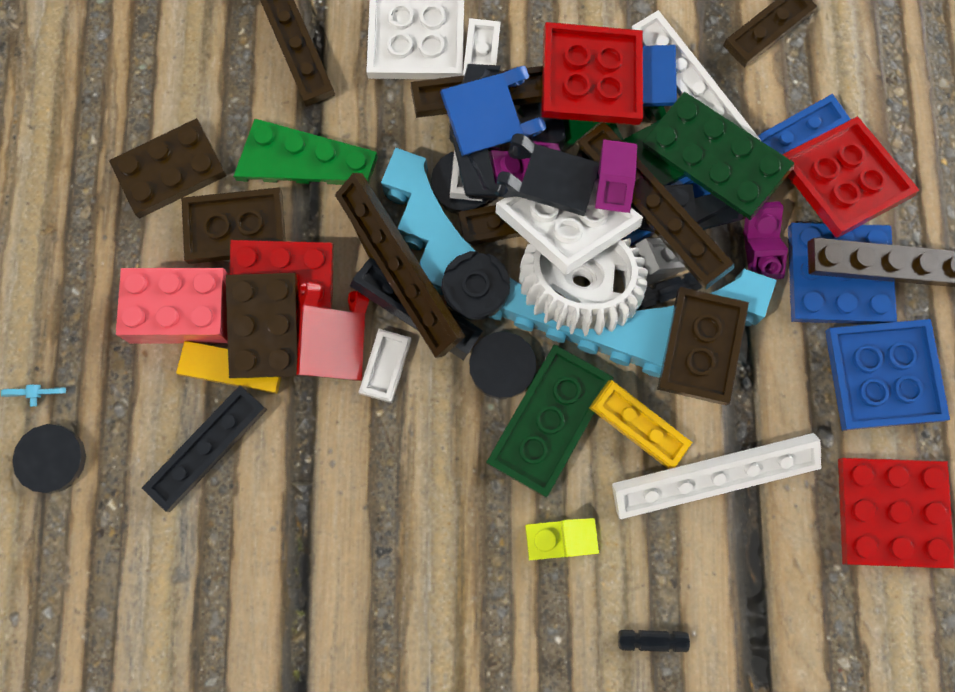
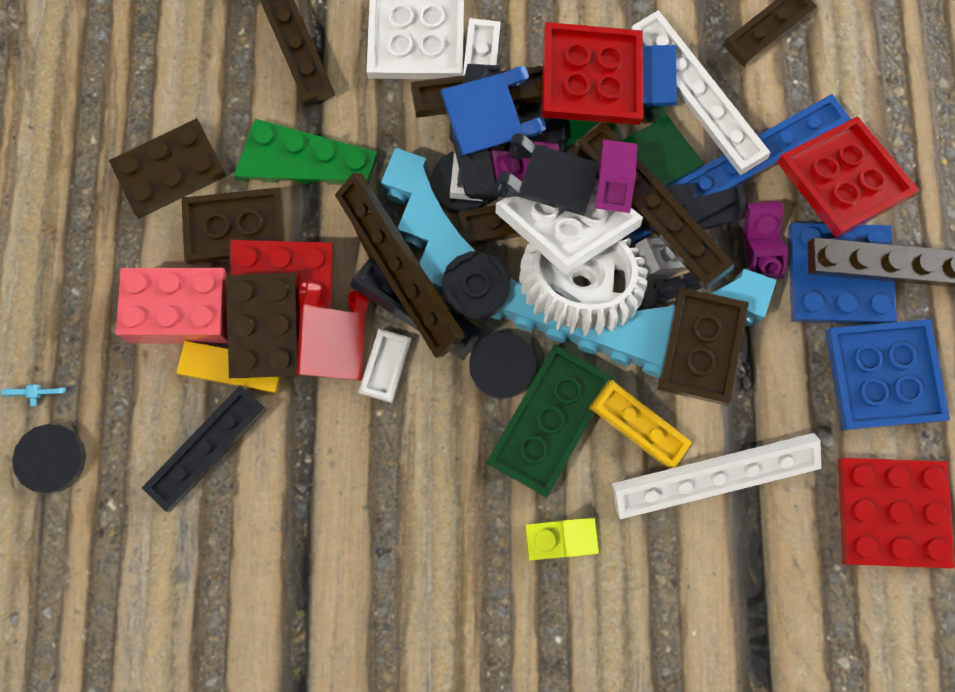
(653, 641): black axle -> none
(718, 155): dark green plate -> none

